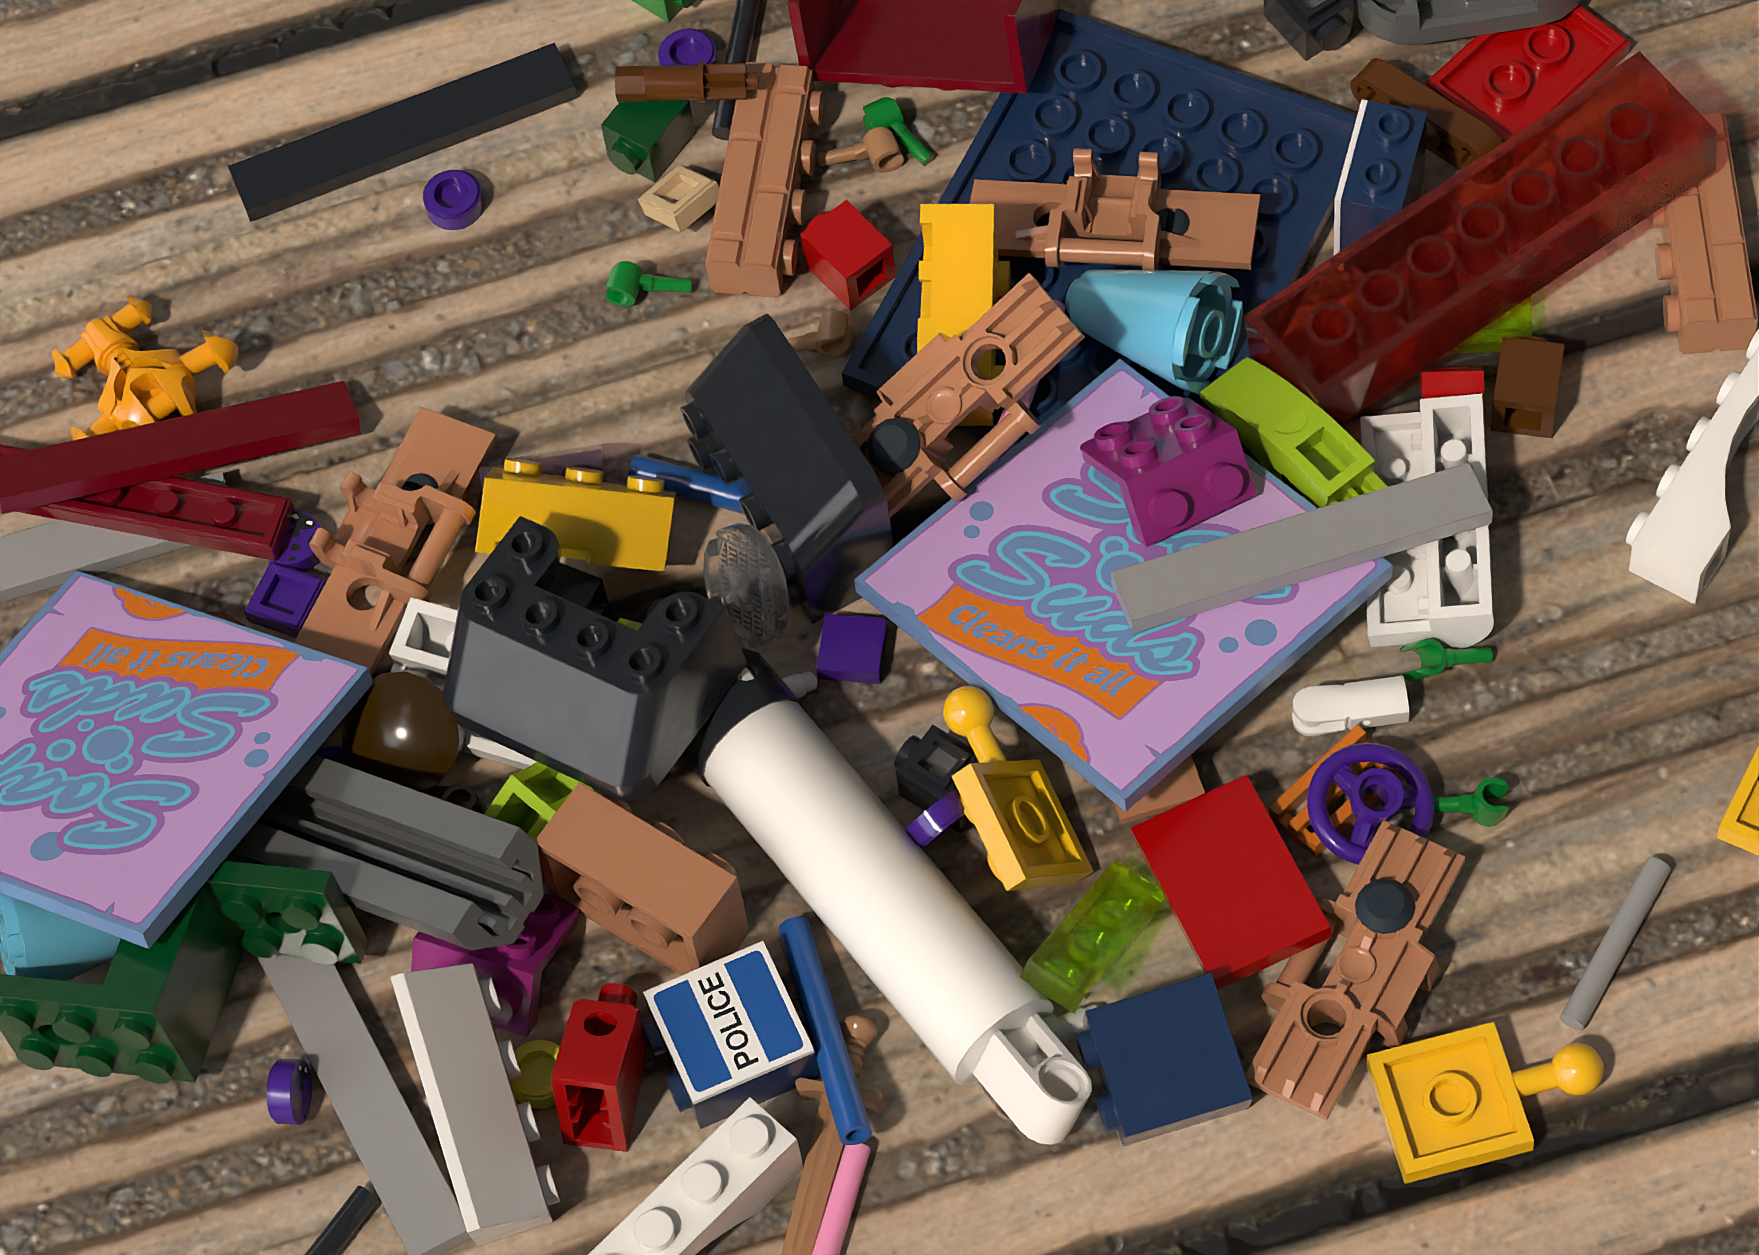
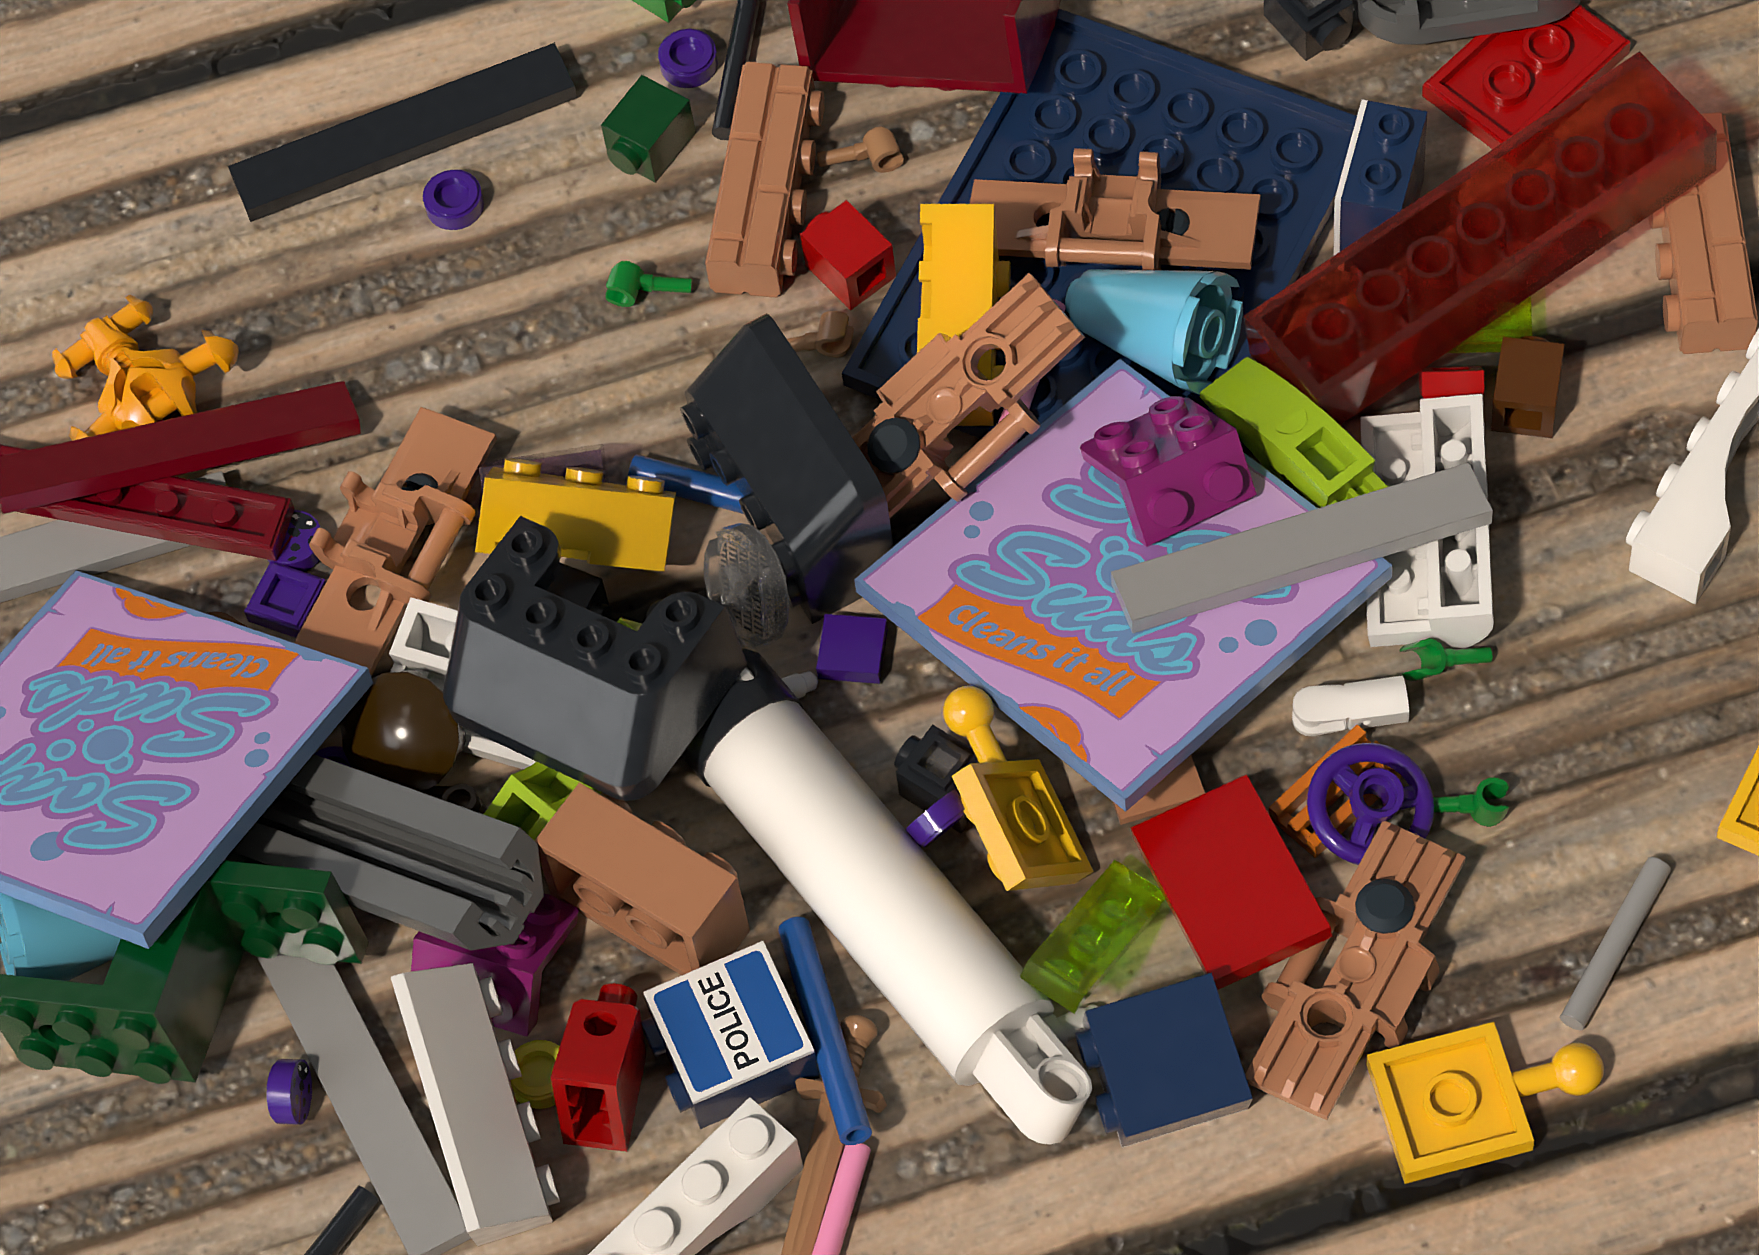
(680, 198): tan tile -> none
(684, 82): reddish brown piece -> none
(887, 114): green hand -> none
(1450, 130): reddish brown beam -> none

